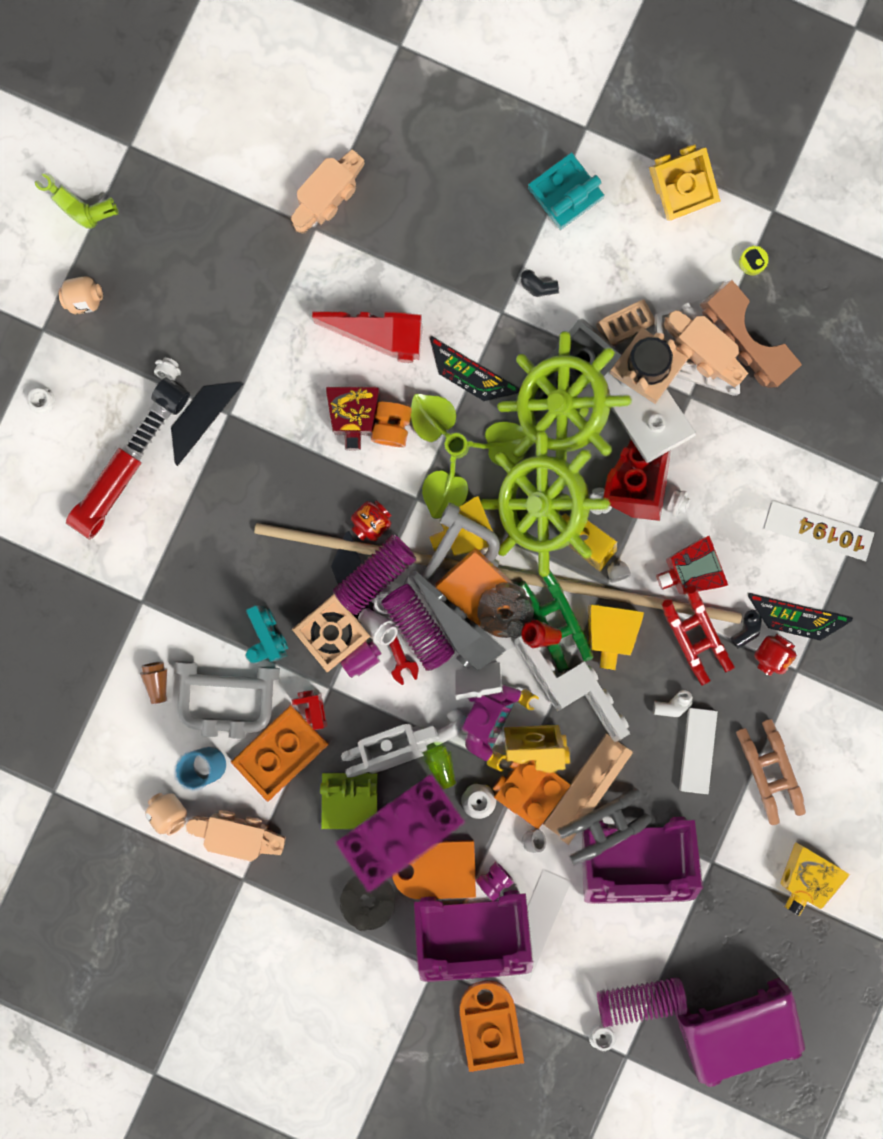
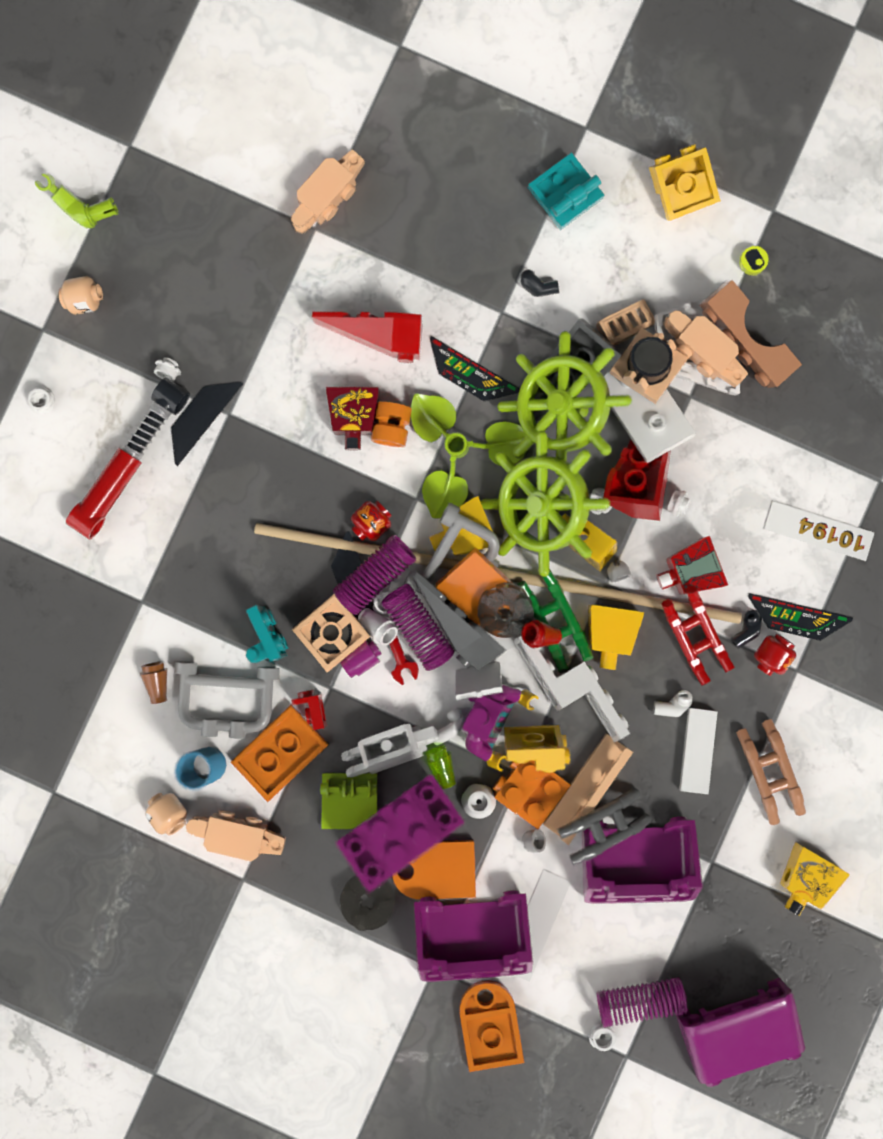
(494, 881): magenta wheel -> none

